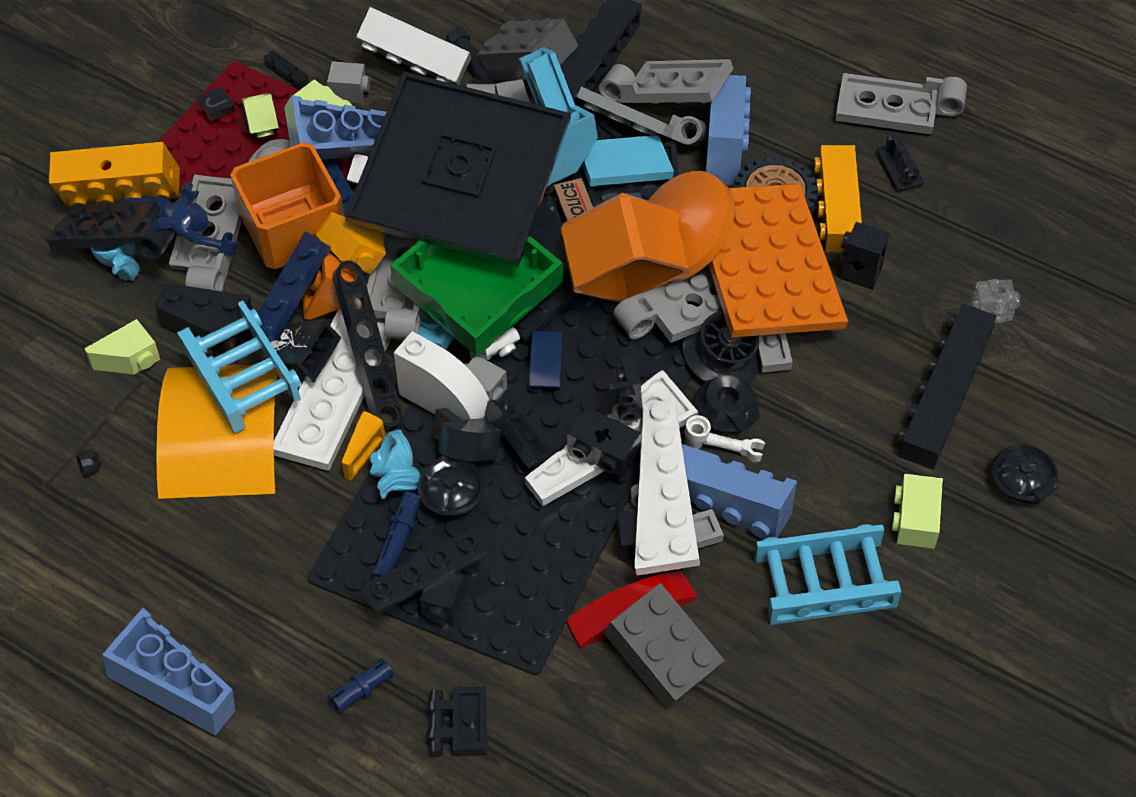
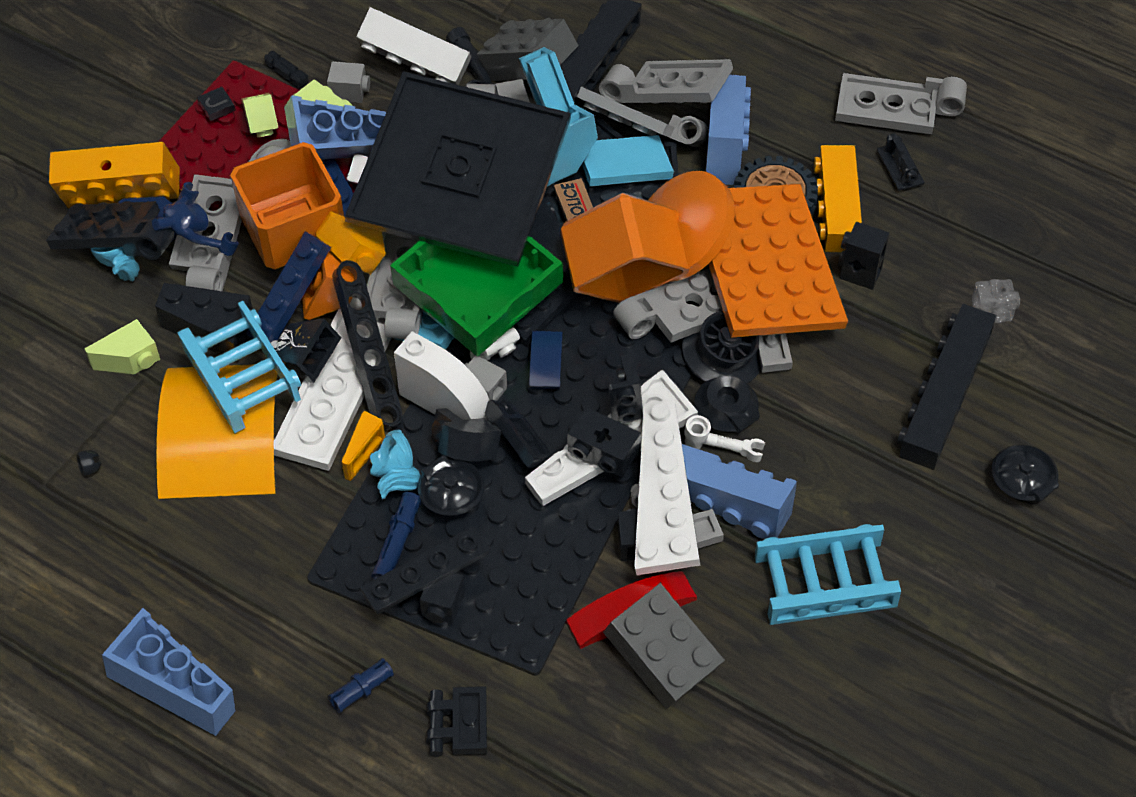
(919, 511): yellowish green brick -> none

